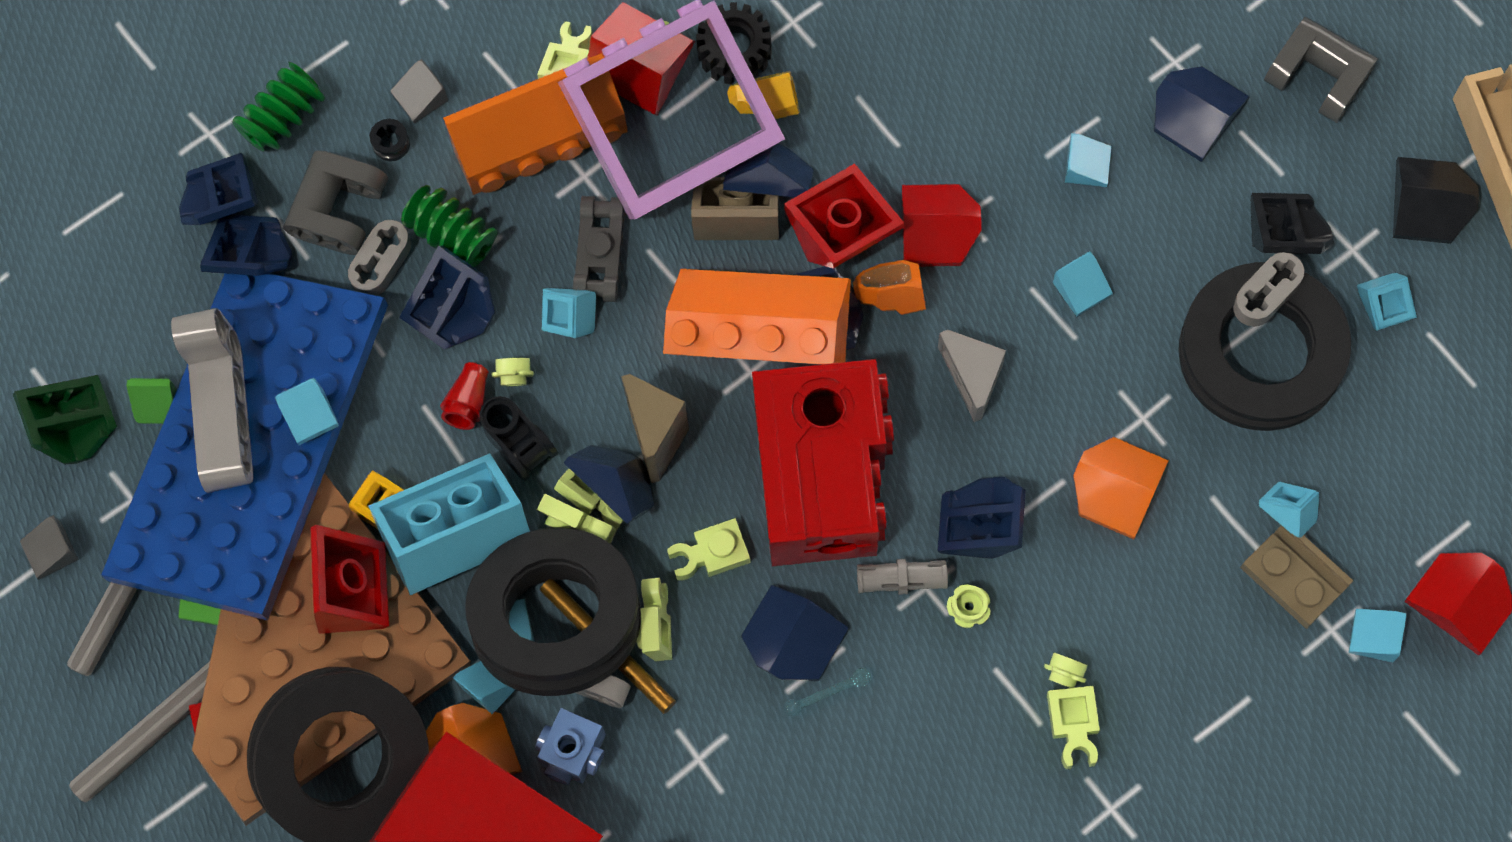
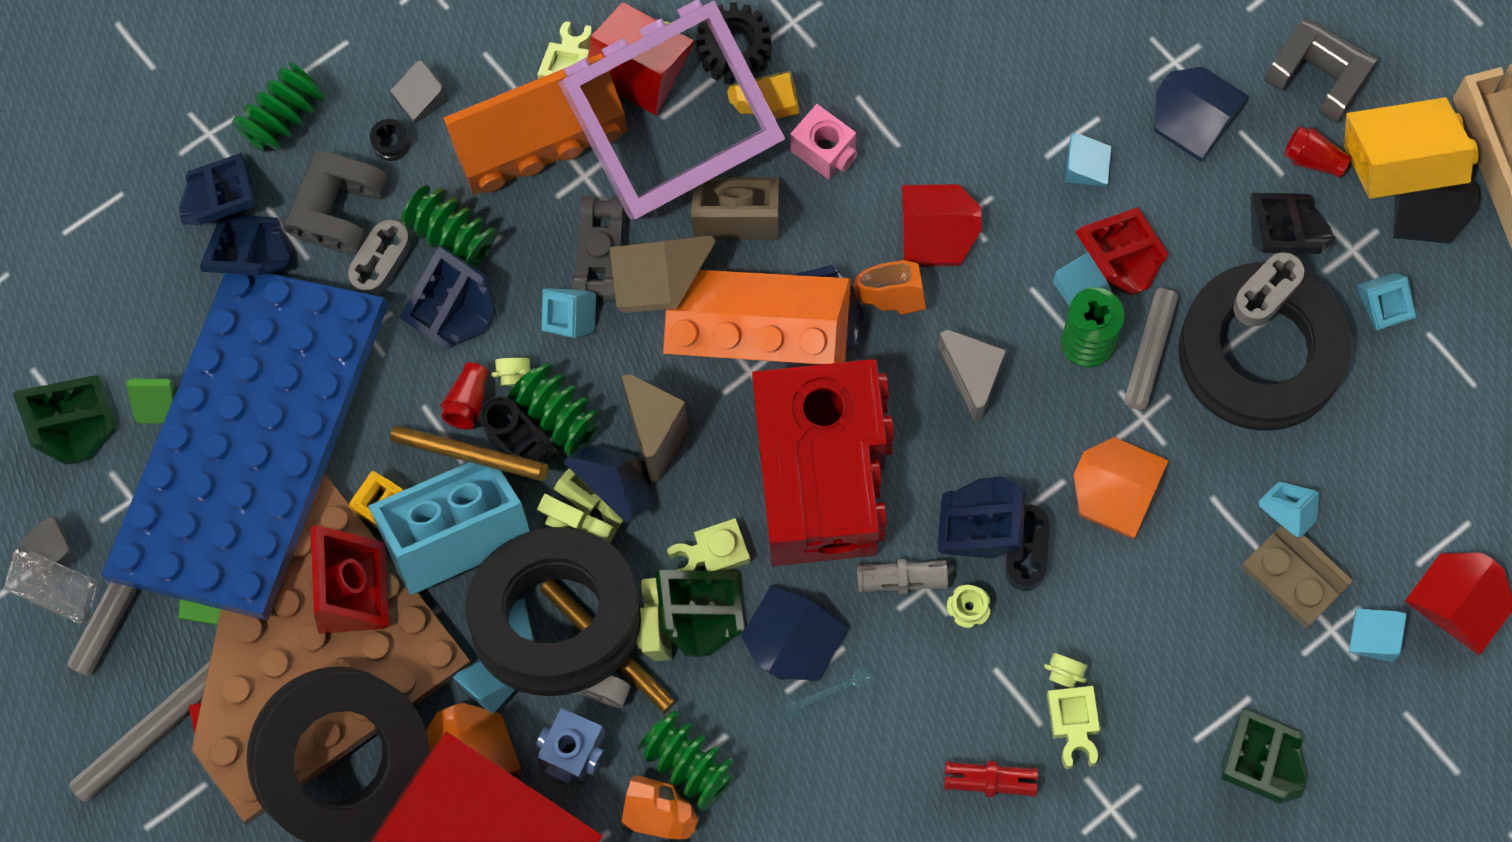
(51, 585): none -> clear plate
(217, 398): light grey beam -> none
(307, 411): medium azure slope -> none
(469, 453): none -> pearl gold bar
(555, 409): none -> green piece
(656, 272): none -> dark tan slope
(658, 810): none -> orange rock
(687, 760): none -> green piece
(699, 609): none -> dark green slope
(771, 173): dark blue slope -> none
(821, 126): none -> bright pink brick
(841, 218): red slope -> none
(990, 778): none -> red pin
(1038, 551): none -> black beam
(1092, 327): none -> green piece
(1124, 250): none -> red slope
(1151, 349): none -> light grey axle
(1265, 758): none -> dark green slope
(1315, 152): none -> red cone
(1409, 147): none -> yellow brick

